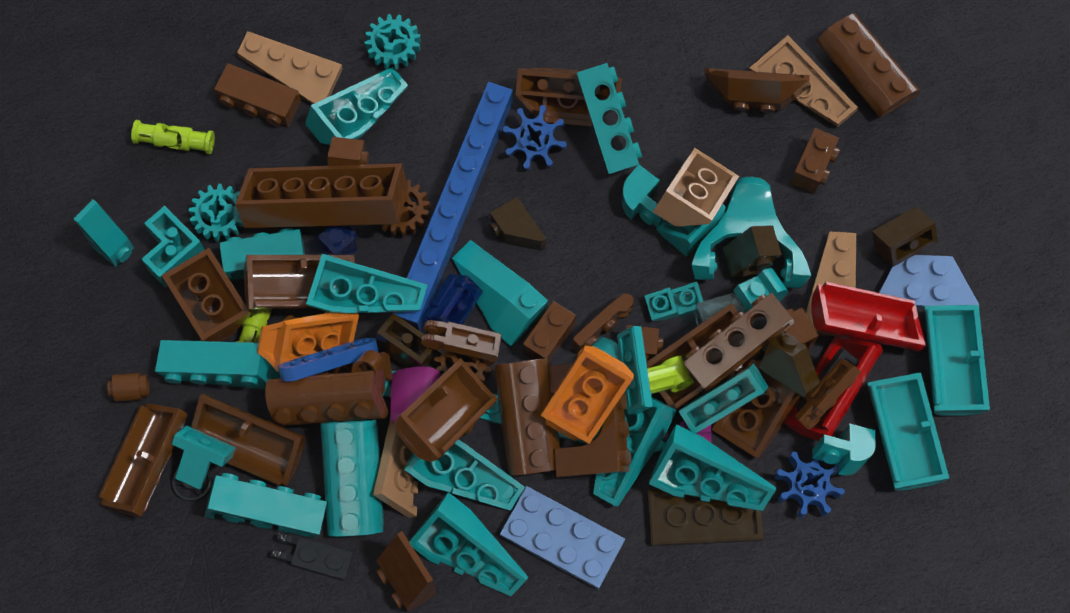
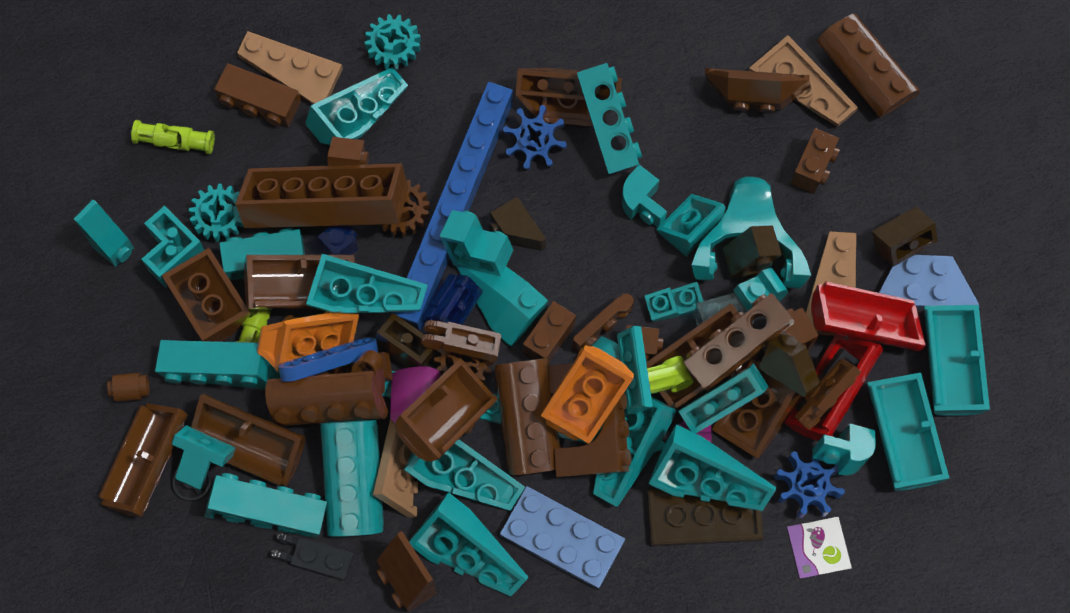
(472, 246): none -> teal brick
(696, 191): medium nougat slope -> none
(819, 547): none -> sticker

